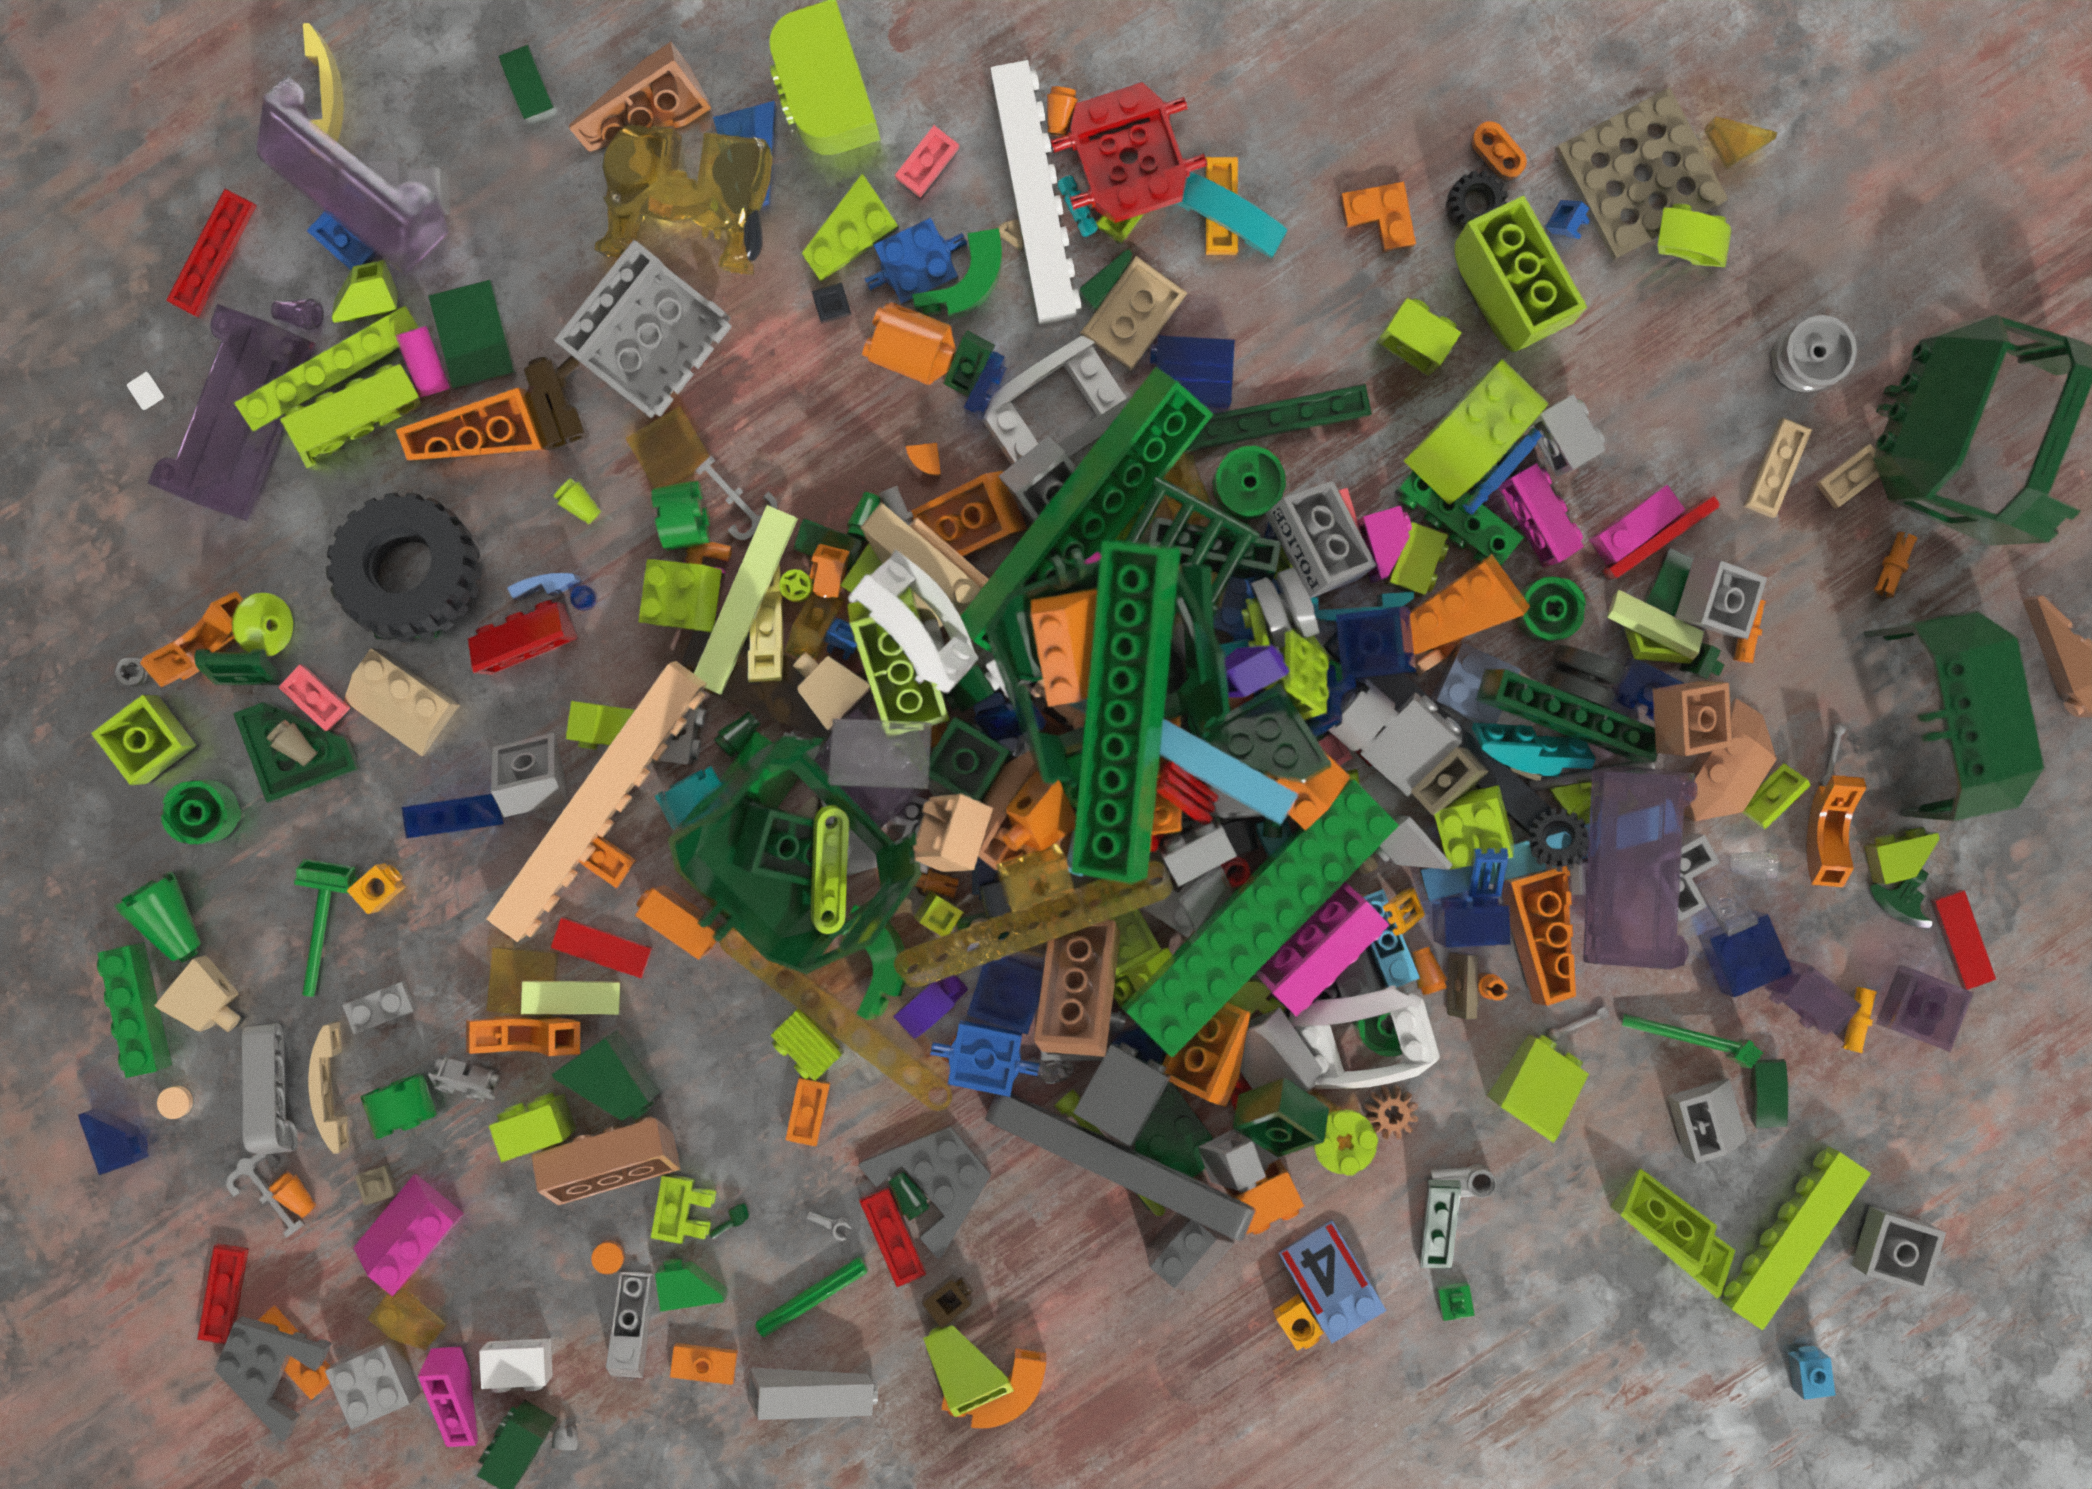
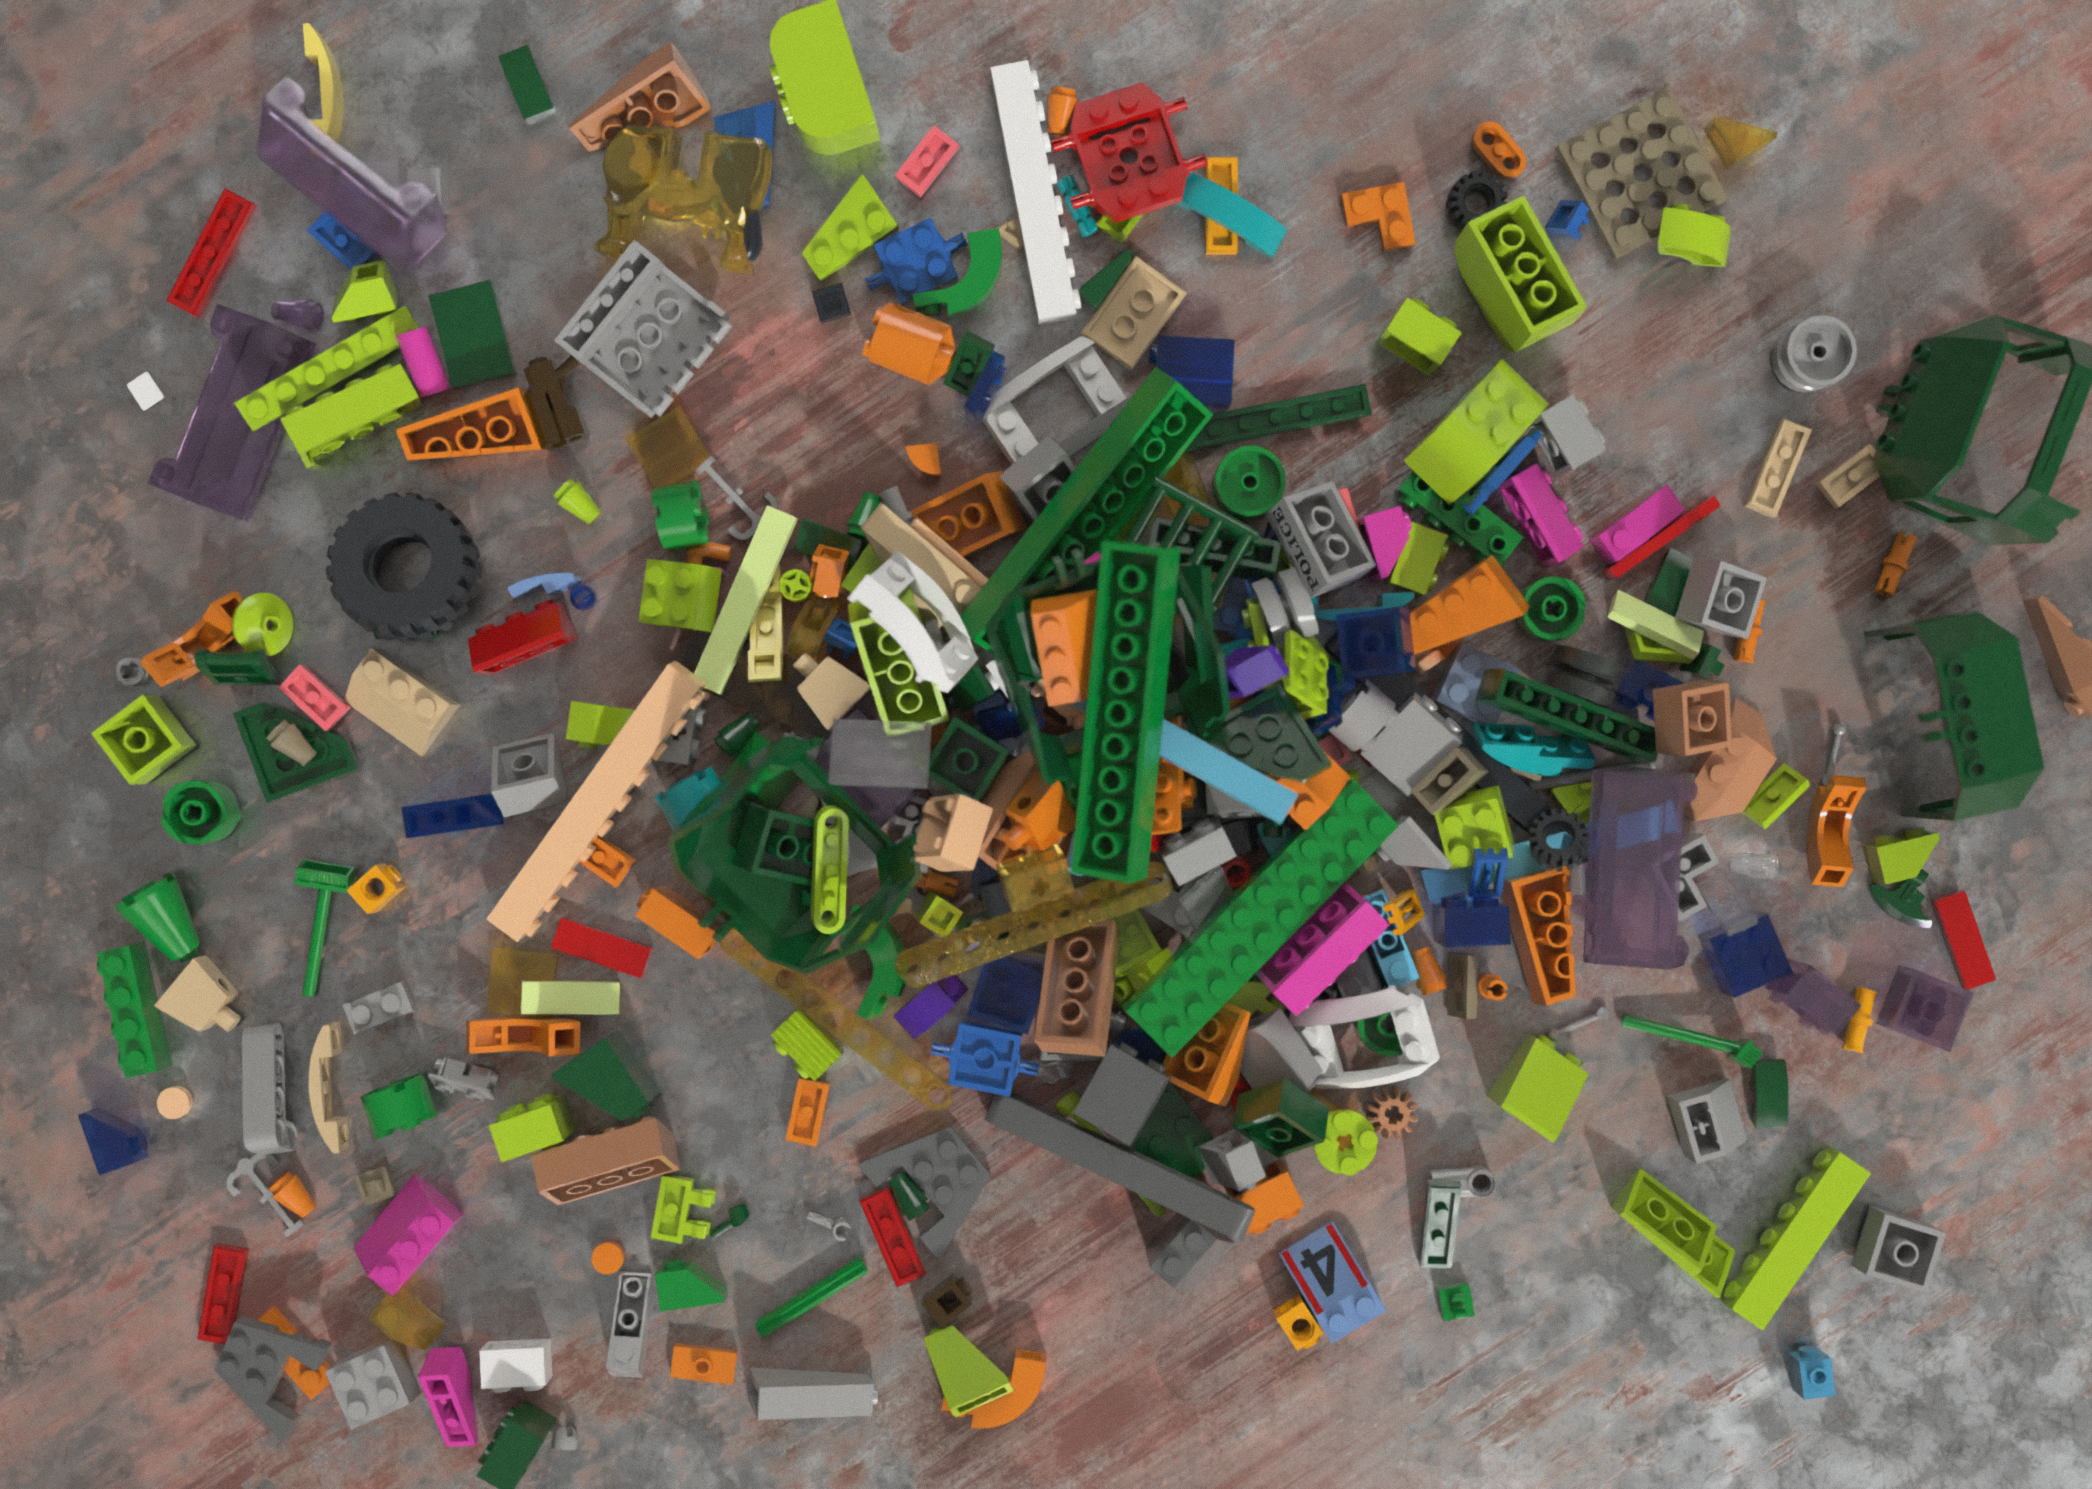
(1188, 789): red tile -> none

